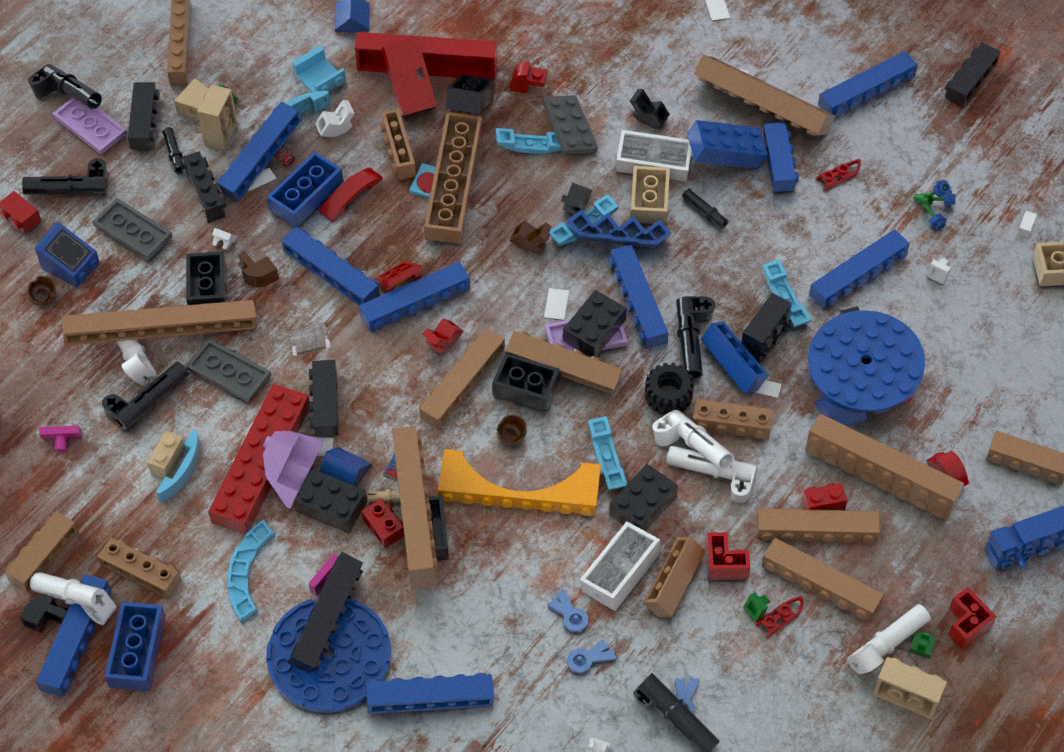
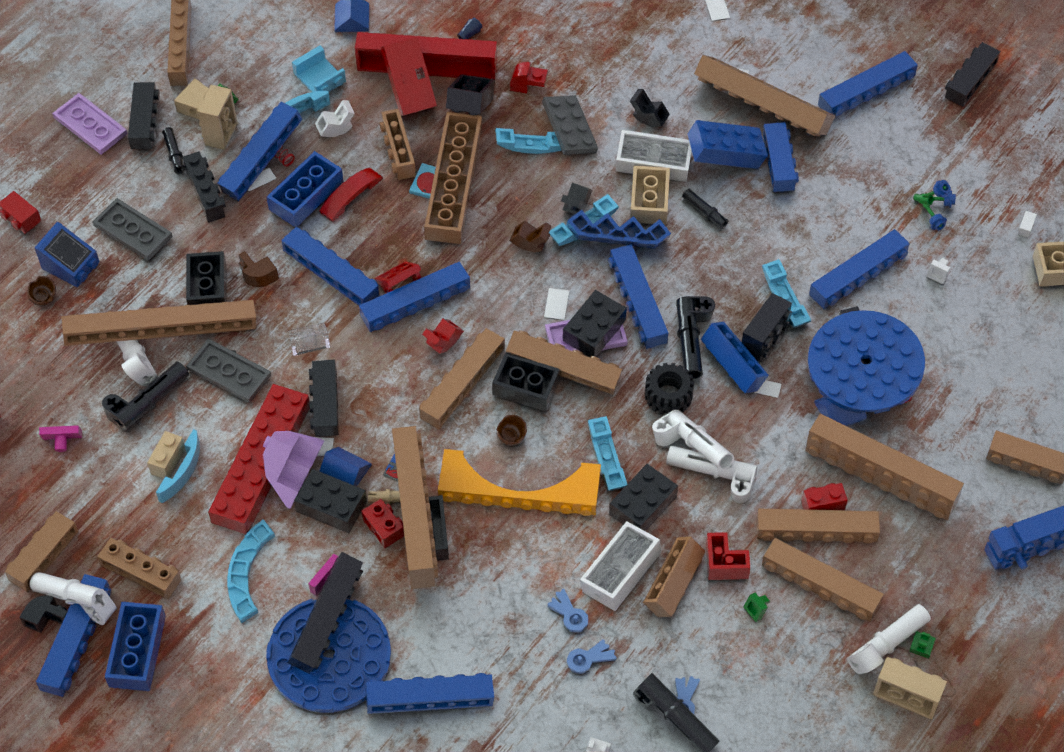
(51, 77): black piece -> none
(70, 184): black piece -> none
(227, 238): white tile -> none
(470, 29): none -> dark blue cone
(733, 418): medium nougat brick -> none
(784, 611): red piece -> none
(841, 170): red piece -> none
(950, 465): red brick -> none
(972, 616): red brick -> none

